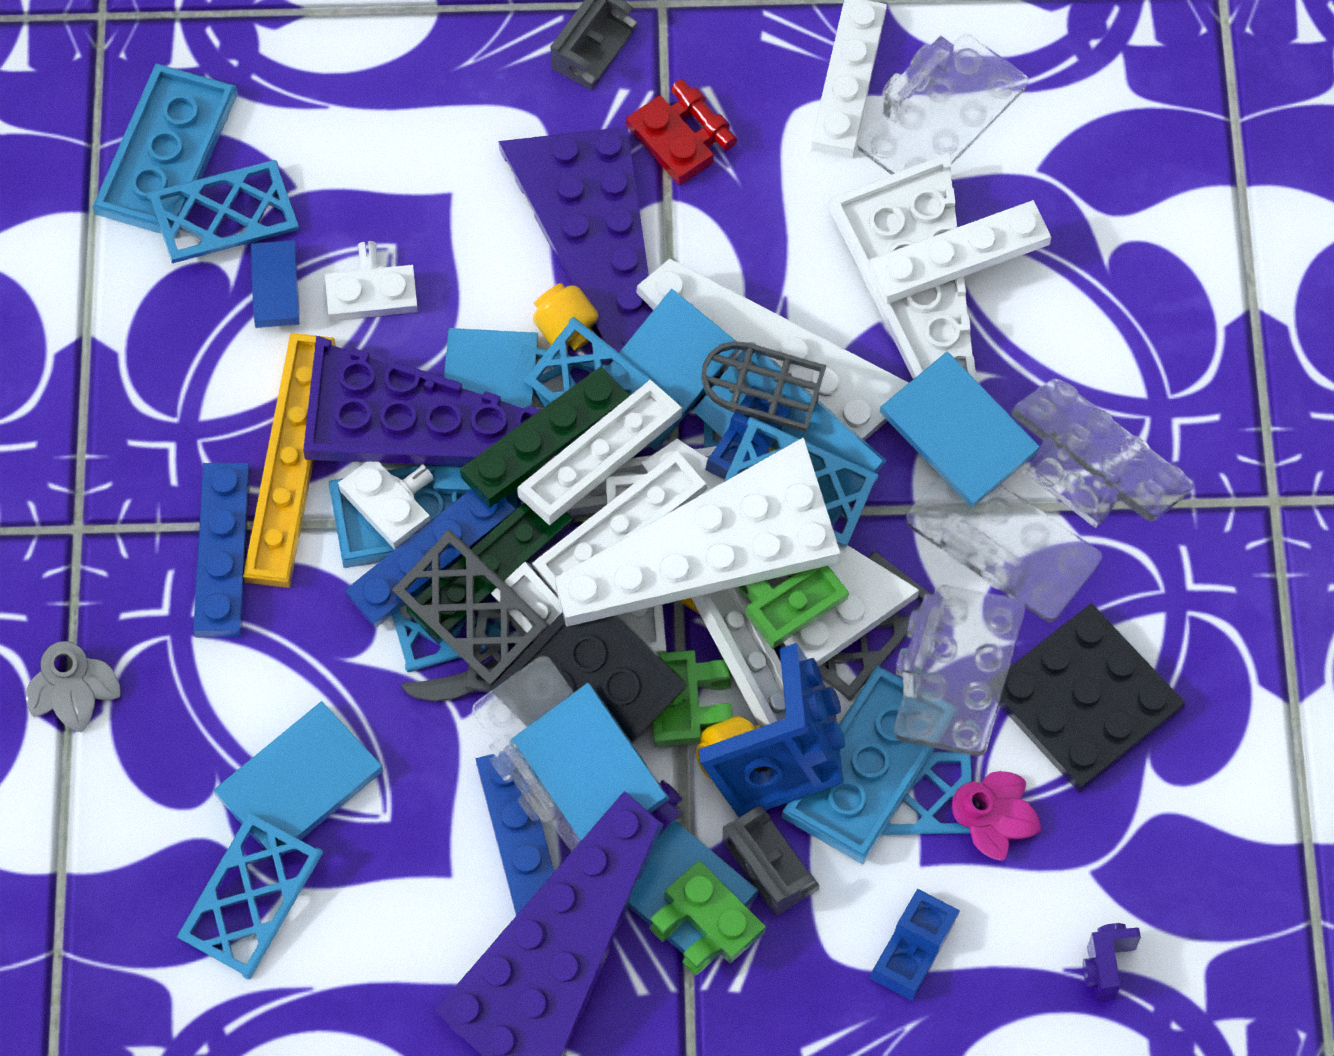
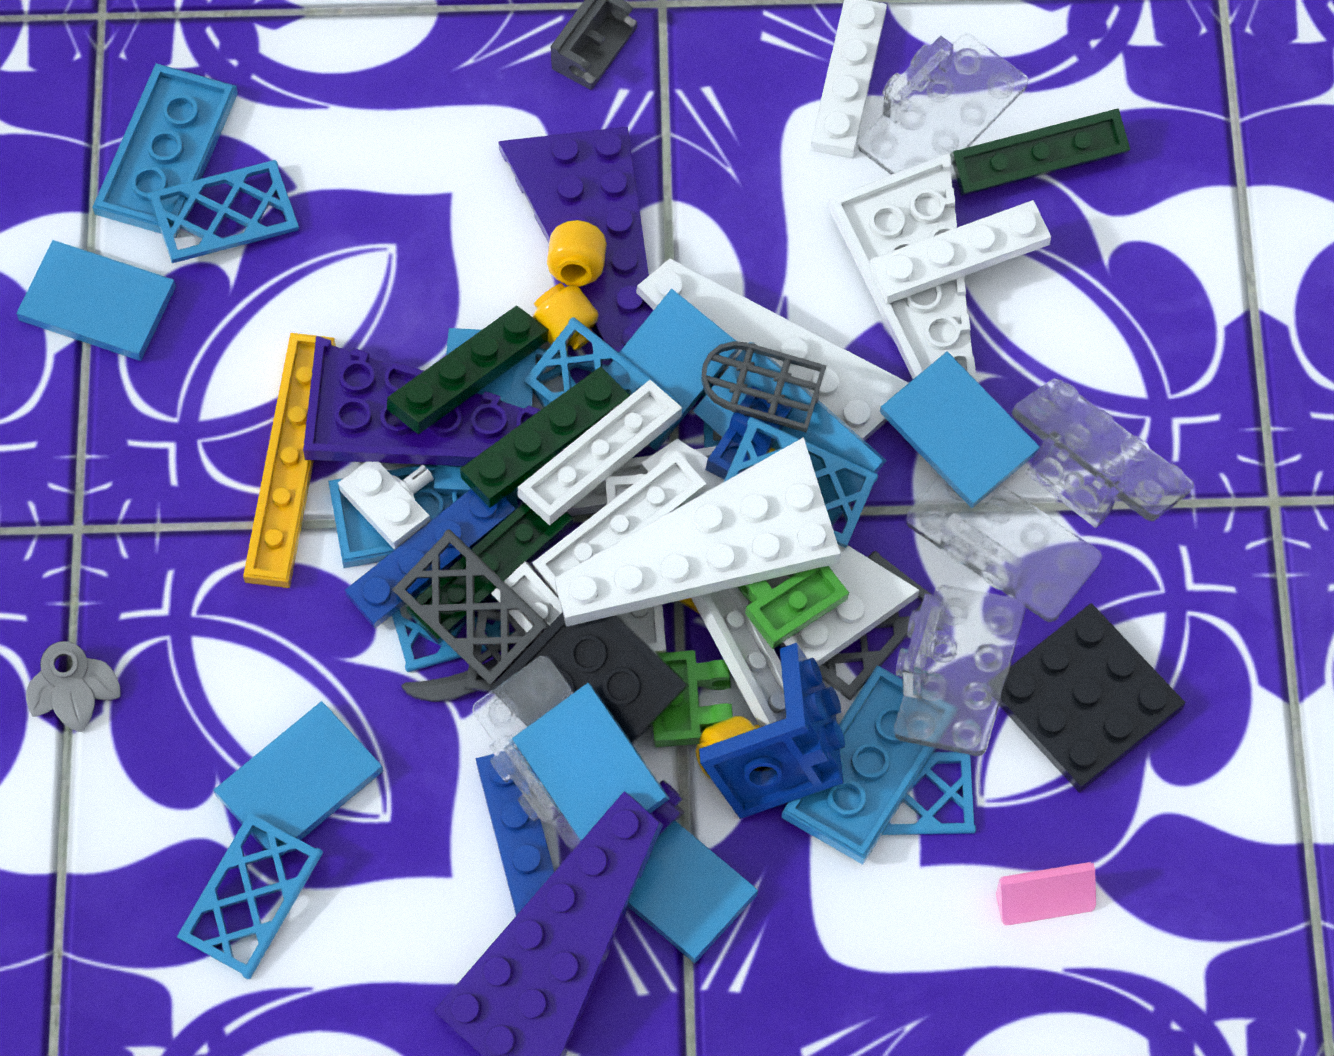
(96, 300): none -> dark azure tile
(222, 550): blue plate -> none
(275, 284): blue slope -> none
(370, 289): white plate -> none
(467, 369): none -> dark green plate
(576, 253): none -> yellow head
(671, 140): red plate -> none
(713, 911): bright green plate -> none
(768, 860): dark grey hinge -> none
(914, 944): blue slope -> none
(1002, 812): dark pink plate -> none
(1040, 152): none -> dark green plate
(1047, 893): none -> bright pink slope
(1101, 967): dark purple bracket -> none

